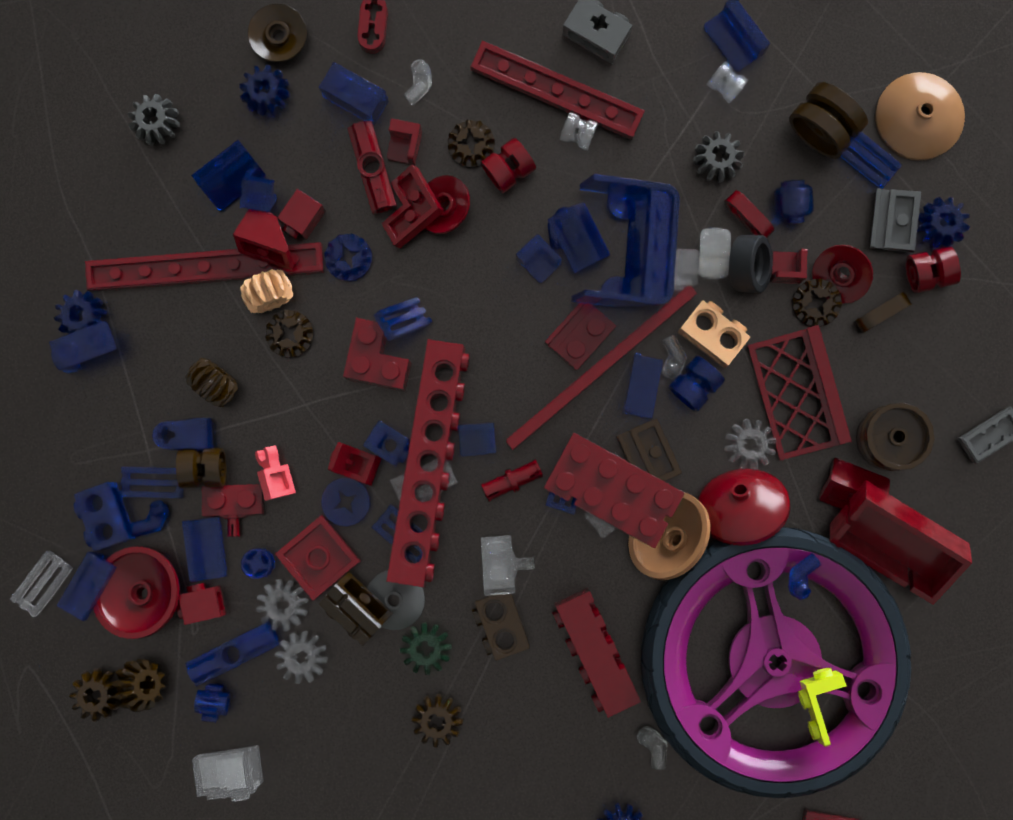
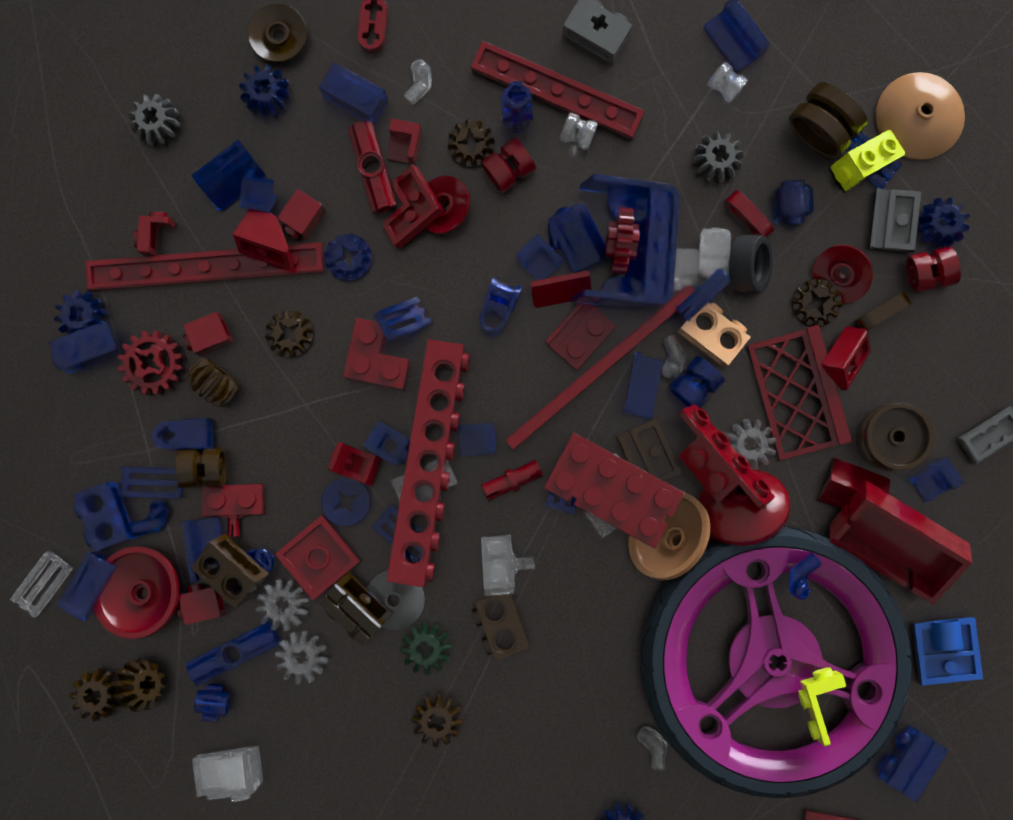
(143, 370): none -> dark red gear
(147, 234): none -> dark red bracket
(207, 334): none -> dark red brick
(233, 565): none -> dark brown brick
(266, 291): light nougat gear -> none
(274, 479): coral plate -> none
(500, 302): none -> clear blue piece
(517, 107): none -> clear blue piece
(559, 288): none -> dark red slope
(597, 653): dark red wedge -> none
(622, 240): none -> dark red gear
(704, 294): none -> clear blue axle
(717, 462): none -> dark red bracket
(789, 267): dark red panel -> none
(847, 356): none -> dark red slope
(867, 159): none -> neon yellow bracket
(912, 763): none -> clear blue brick
(936, 479): none -> clear blue panel
(947, 651): none -> blue plate

